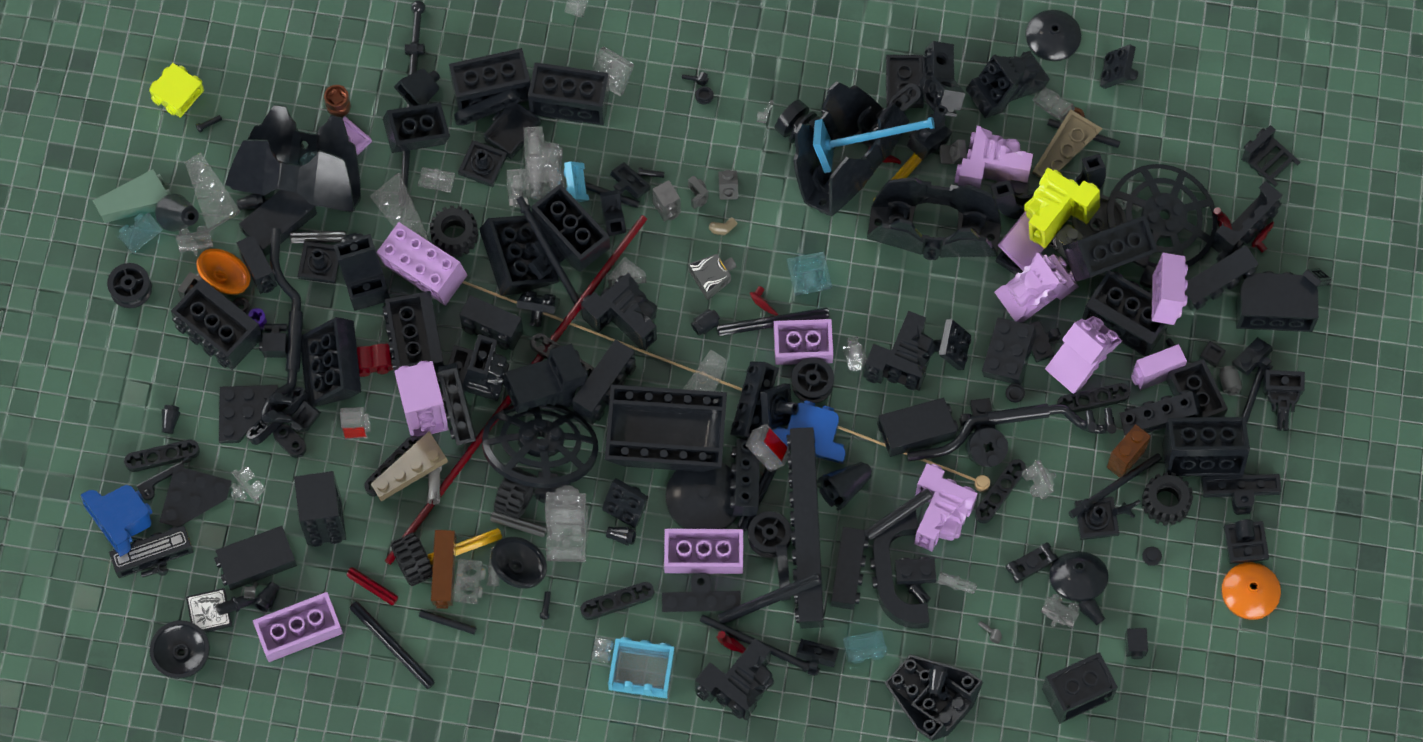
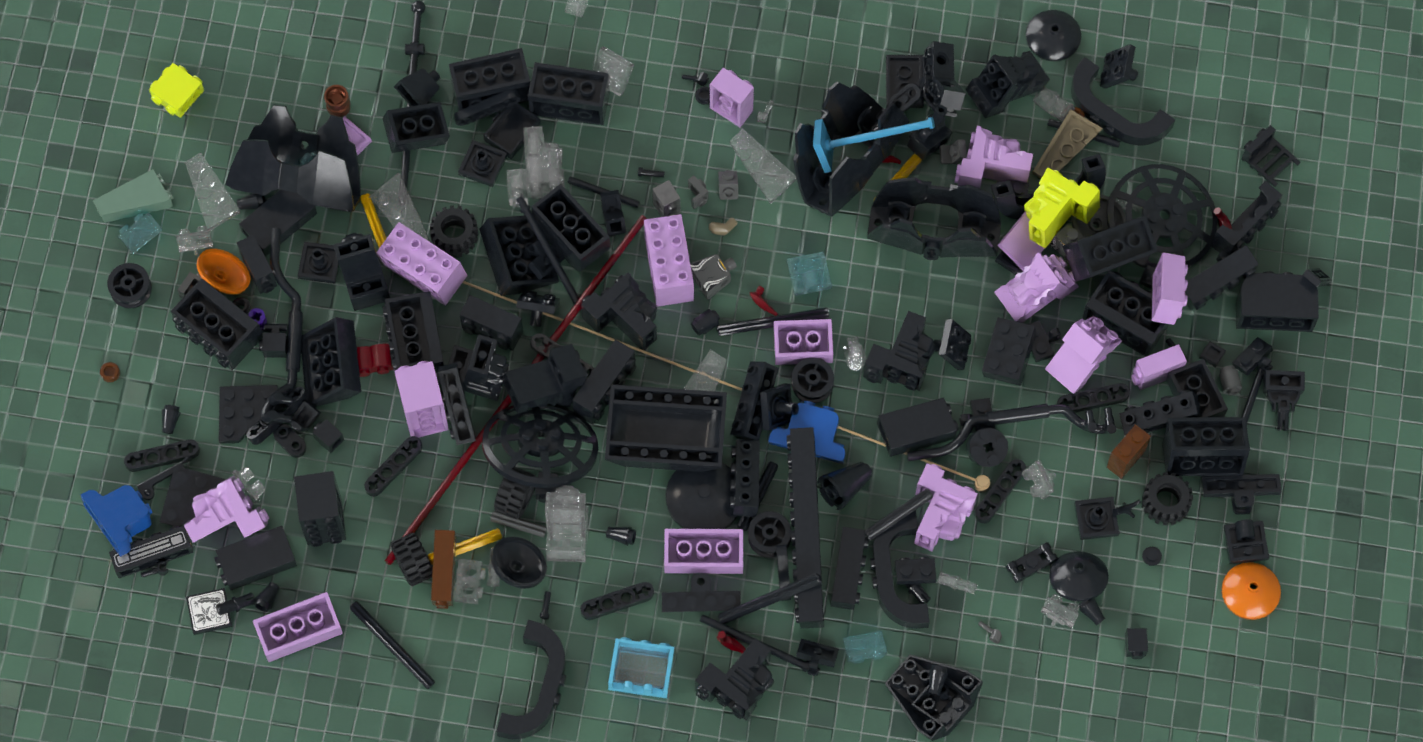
(109, 372): none -> reddish brown tile
(175, 213): black cone -> none
(179, 637): black dish -> none
(200, 127): black piece -> none
(223, 506): none -> lavender brick
(249, 592): dark grey hand -> none
(317, 236): dark grey axle -> none
(328, 435): none -> black brick
(355, 423): clear brick -> none
(372, 586): dark red axle -> none
(373, 219): none -> yellow axle
(412, 465): dark tan wing -> none
(434, 486): light grey pin -> none
(436, 179): clear hips -> none
(447, 622): black bar -> none
(527, 725): none -> black arch
(575, 180): medium azure plate -> none
(602, 650): clear wheel -> none
(625, 267): clear slope -> none
(625, 502): black plate -> none
(629, 181): black plate -> none
(668, 260): none -> lavender brick
(731, 97): none -> lavender brick
(764, 168): none -> clear wing
(768, 447): clear brick -> none
(791, 118): black wheel -> none
(1015, 392): black plate -> none
(1079, 687): black container -> none
(1087, 504): black bar -> none
(1108, 119): none -> black arch
(1262, 235): dark red bar -> none

